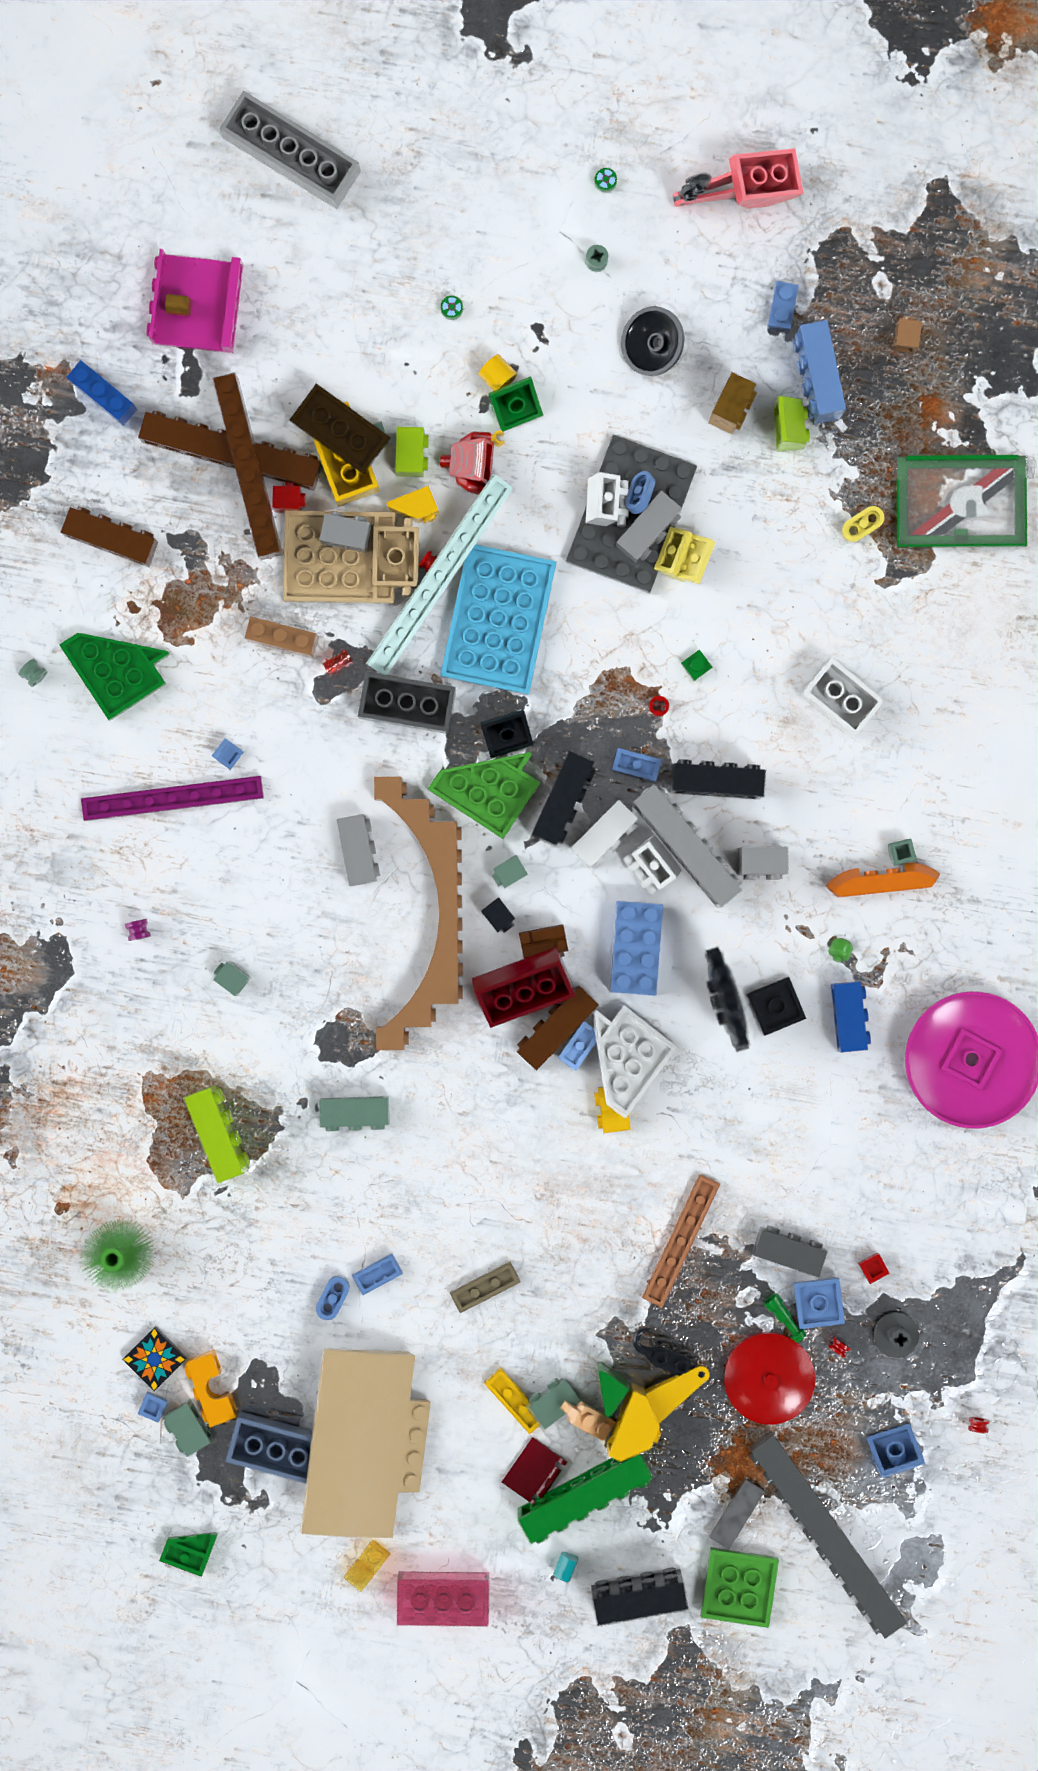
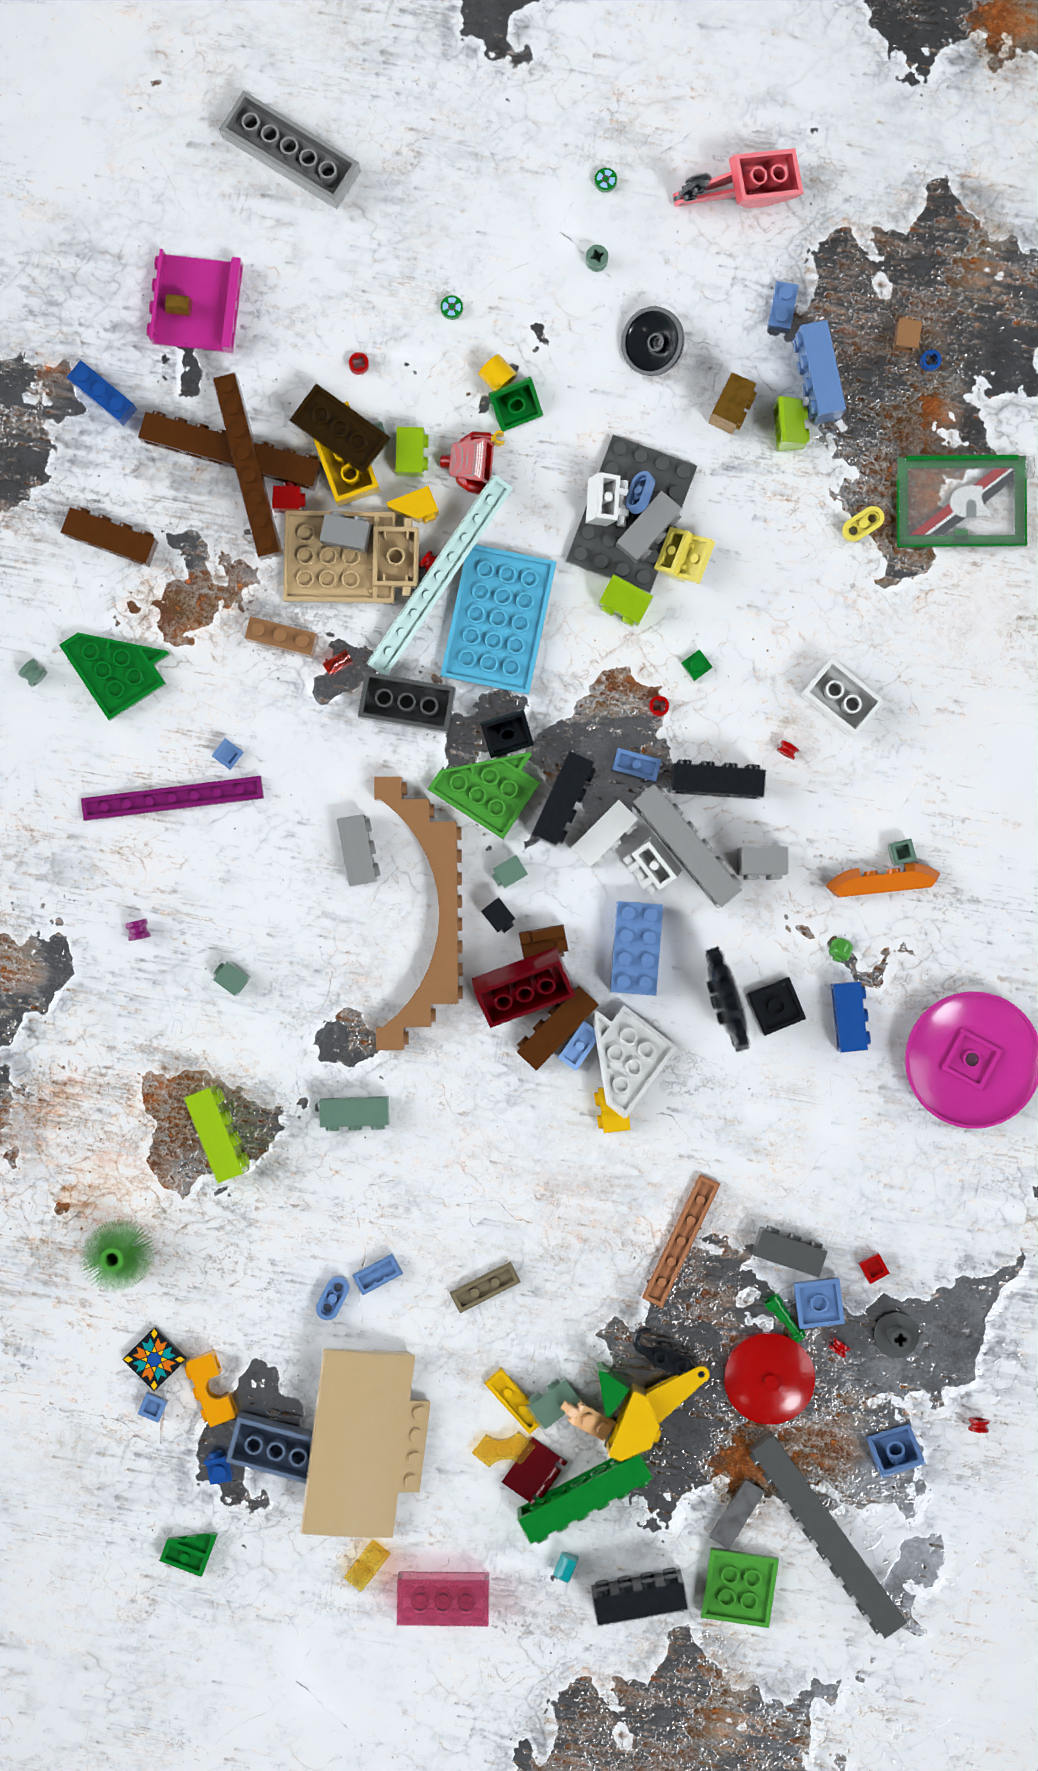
(187, 1428): sand green brick -> none
(217, 1467): none -> blue bracket
(356, 356): none -> red bush
(511, 1448): none -> clear yellow tile
(625, 601): none -> lime slope
(787, 750): none -> red bush
(929, 353): none -> blue bush

